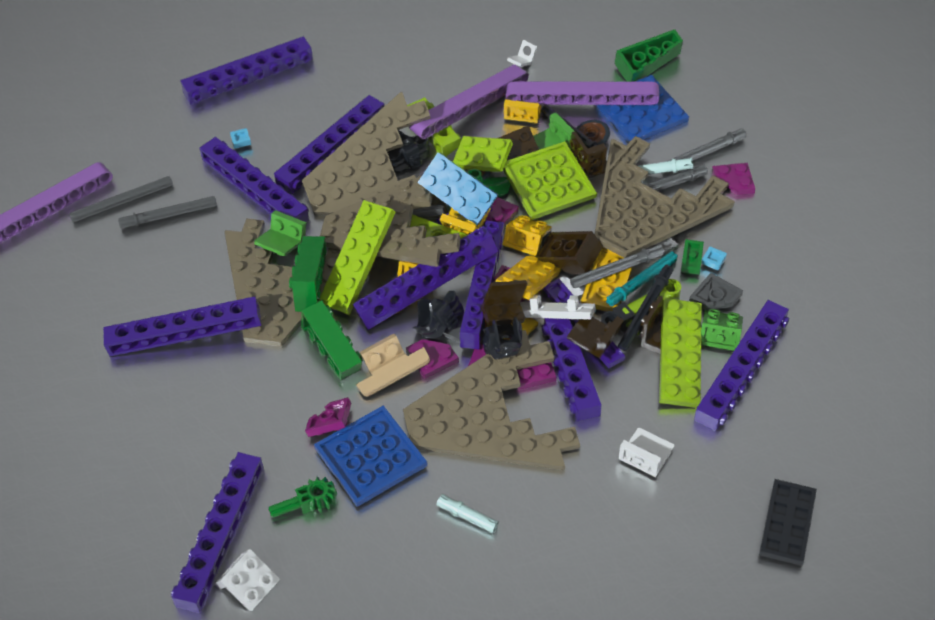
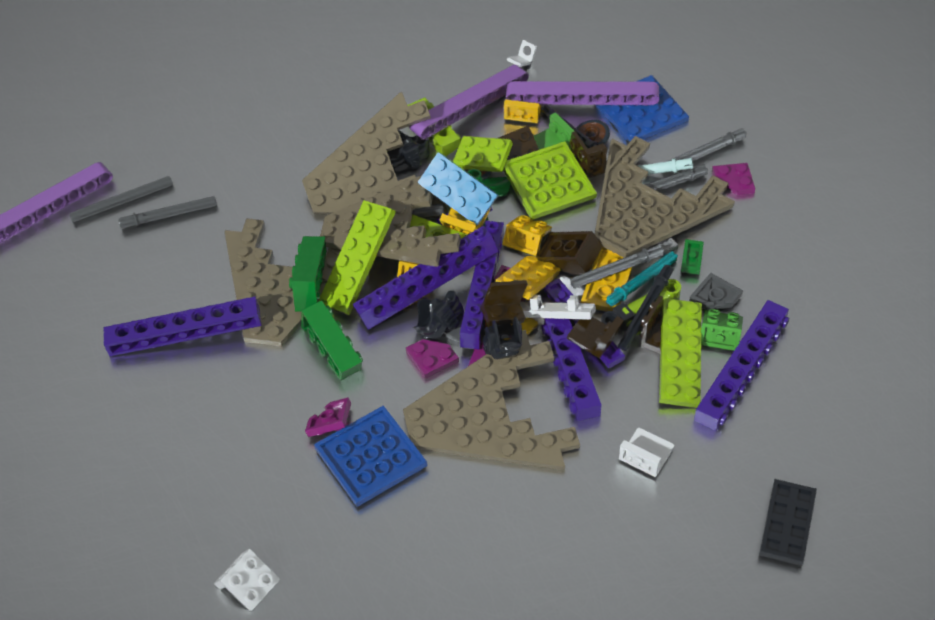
(194, 598): dark purple brick -> none
(240, 138): medium azure plate -> none
(246, 70): dark purple brick -> none
(251, 180): dark purple brick -> none
(284, 234): bright green bracket -> none
(297, 168): dark purple brick -> none
(307, 498): green gear -> none
(388, 364): tan plate -> none
(467, 513): light aqua pin -> none
(502, 211): magenta plate -> none
(536, 375): magenta plate -> none
(648, 55): green wedge -> none
(714, 258): medium azure plate -> none

